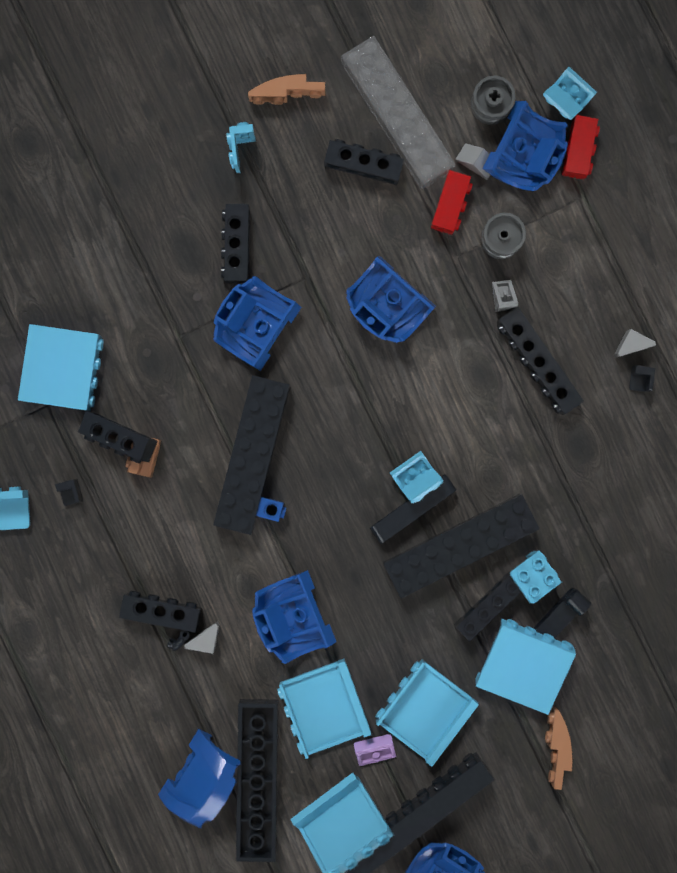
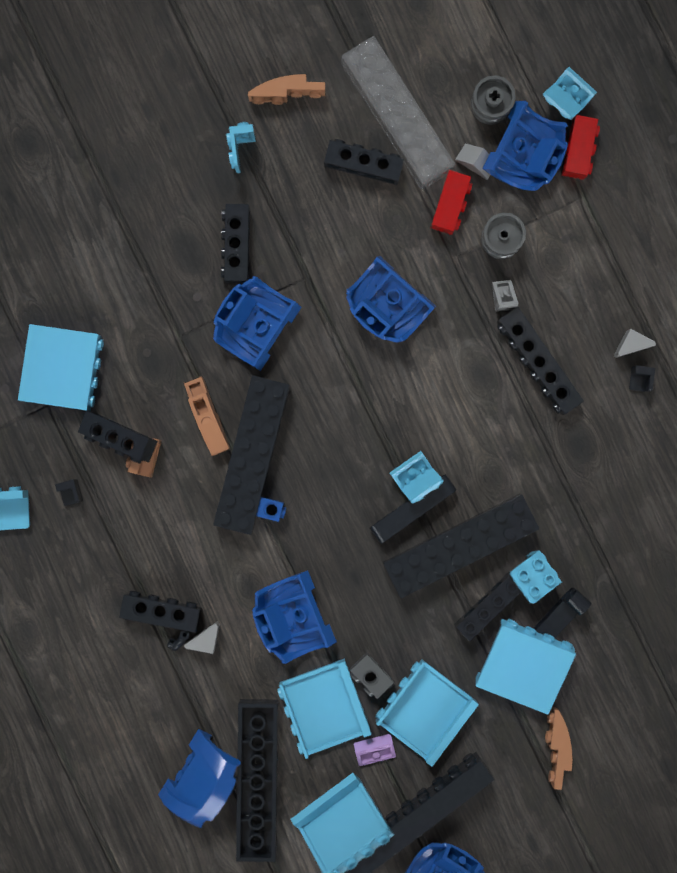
(206, 417): none -> nougat slope
(379, 684): none -> dark grey brick

